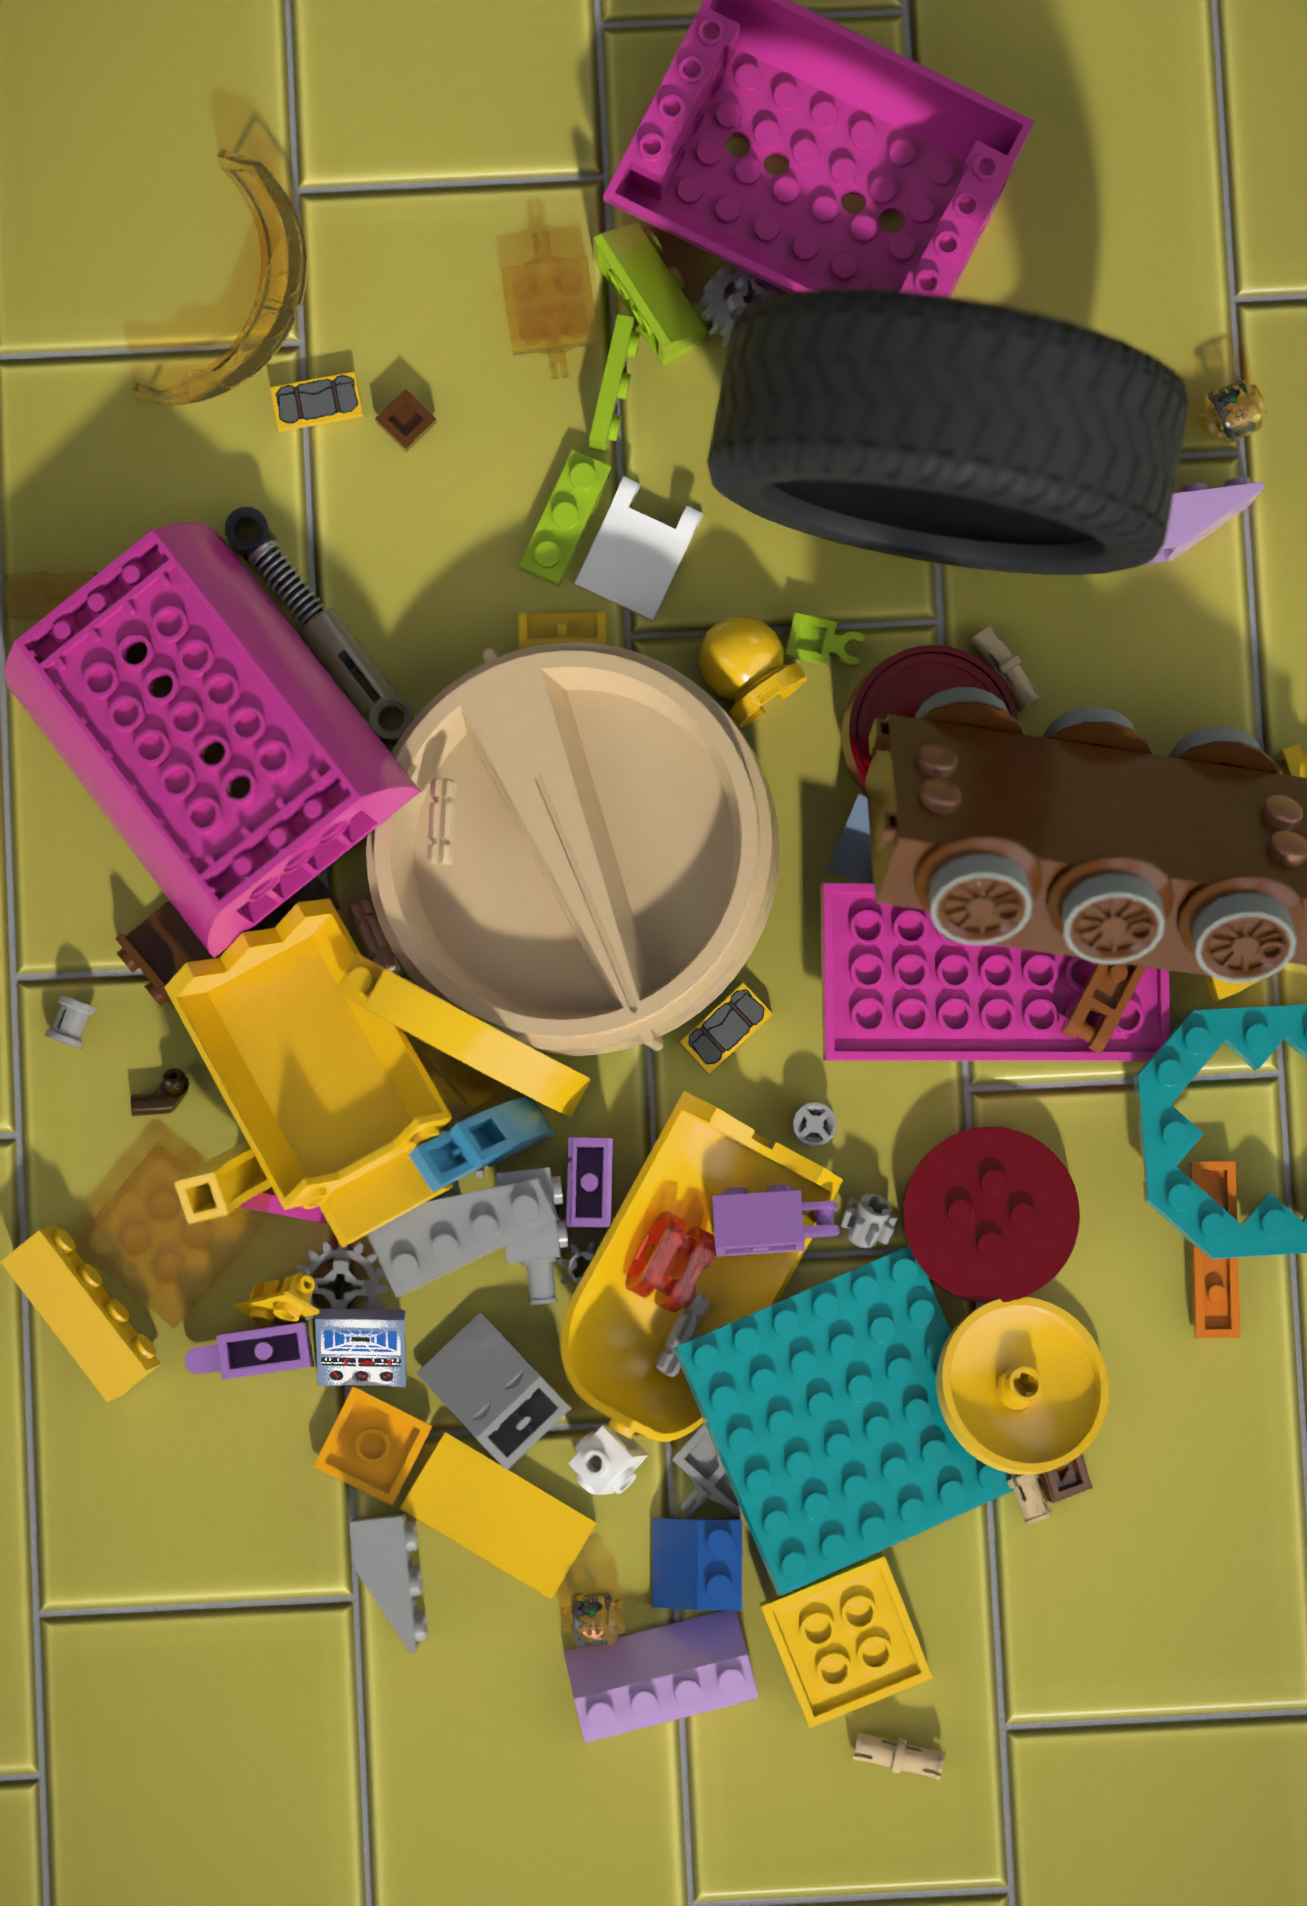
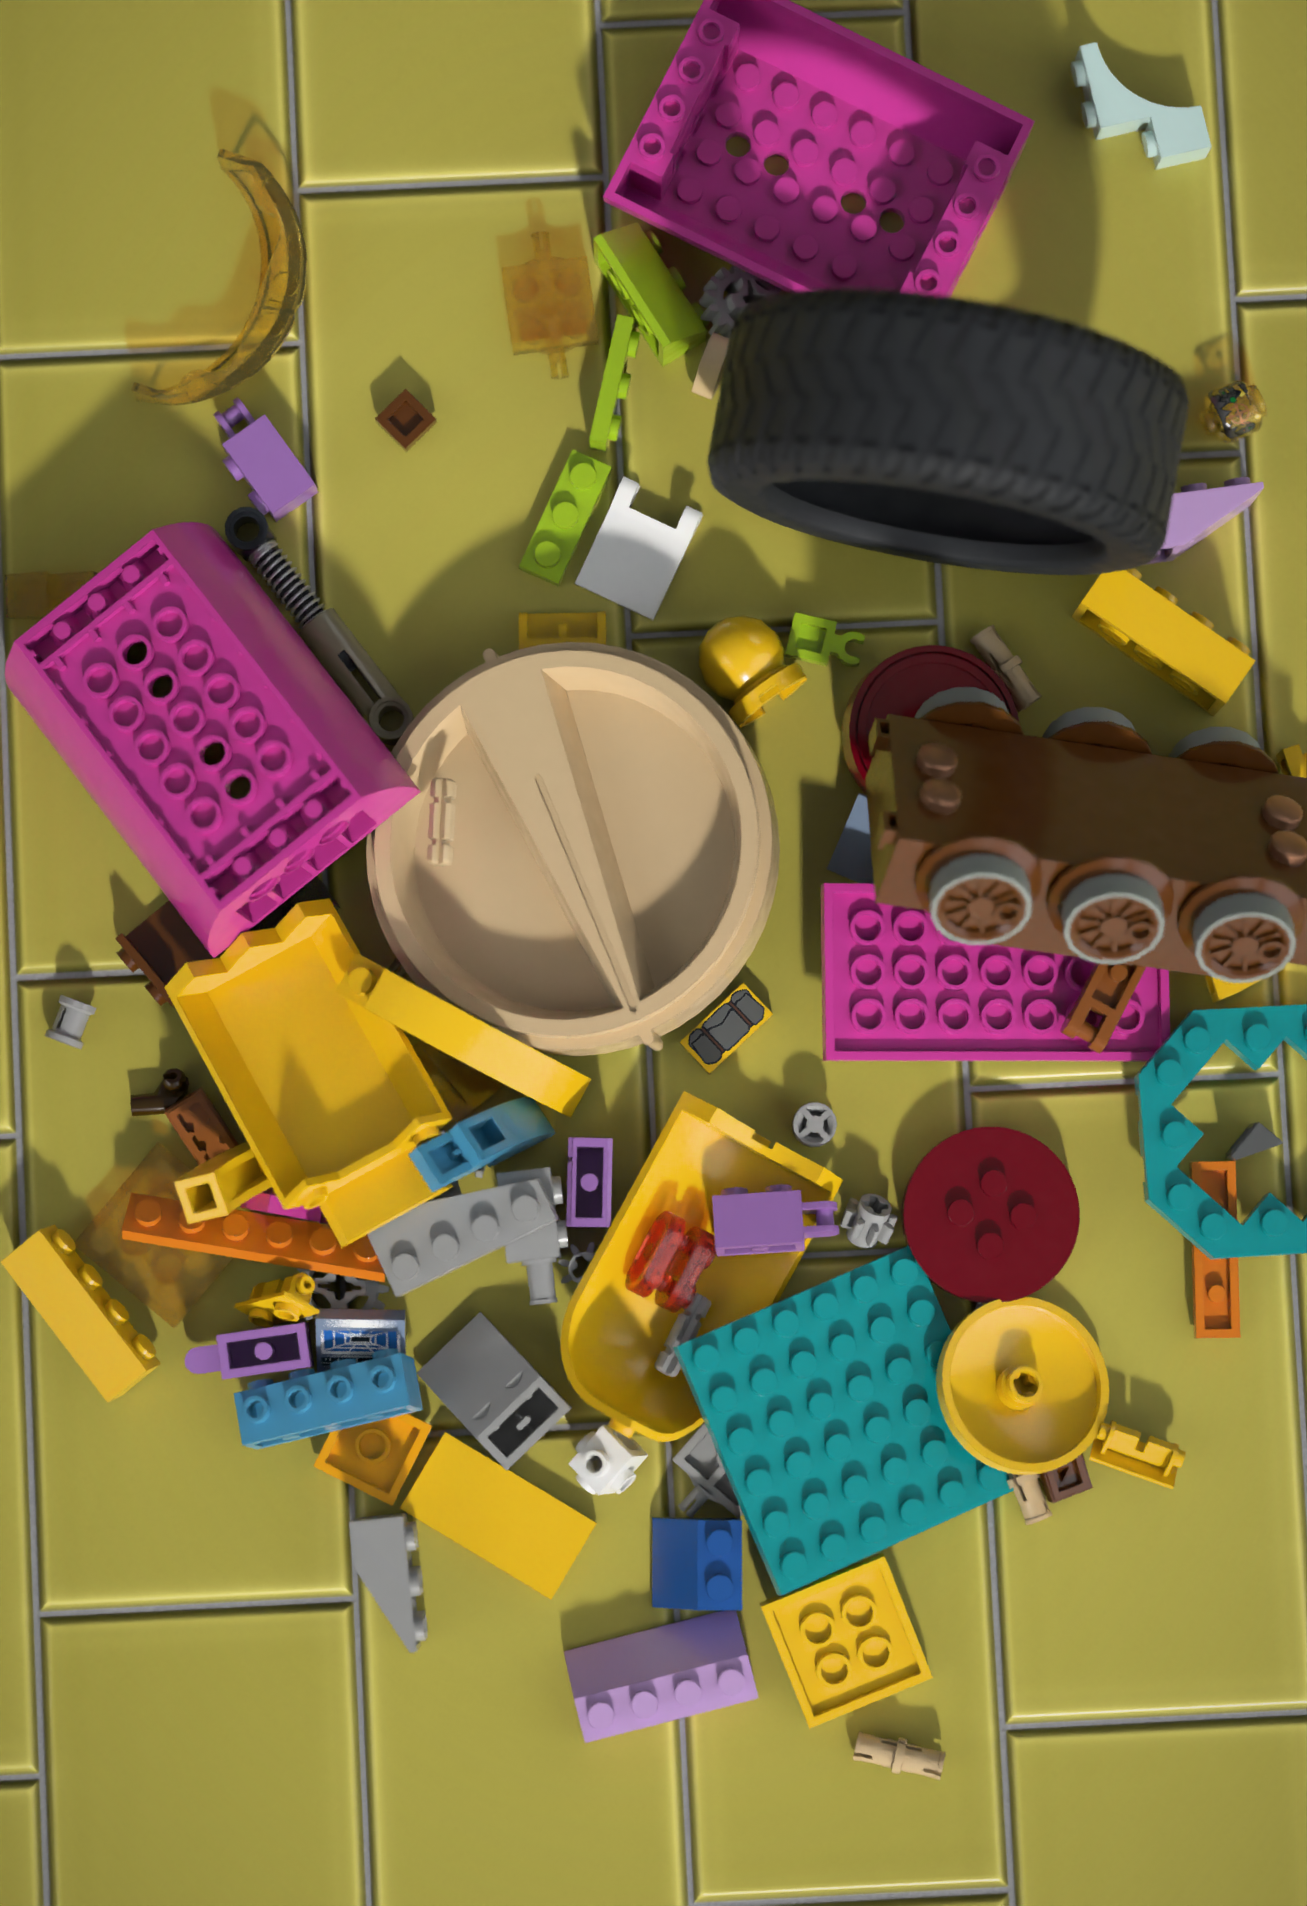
(200, 1126): none -> dark orange plate
(250, 1238): none -> orange plate
(264, 462): none -> medium lavender brick
(316, 401): tile -> none
(327, 1400): none -> dark azure brick
(372, 936): tan axle -> none
(593, 1618): clear yellow head -> none
(711, 367): none -> tan beam
(1111, 109): none -> light aqua arch
(1121, 1449): none -> yellow hinge
(1165, 638): none -> yellow brick
(1251, 1141): none -> dark grey slope

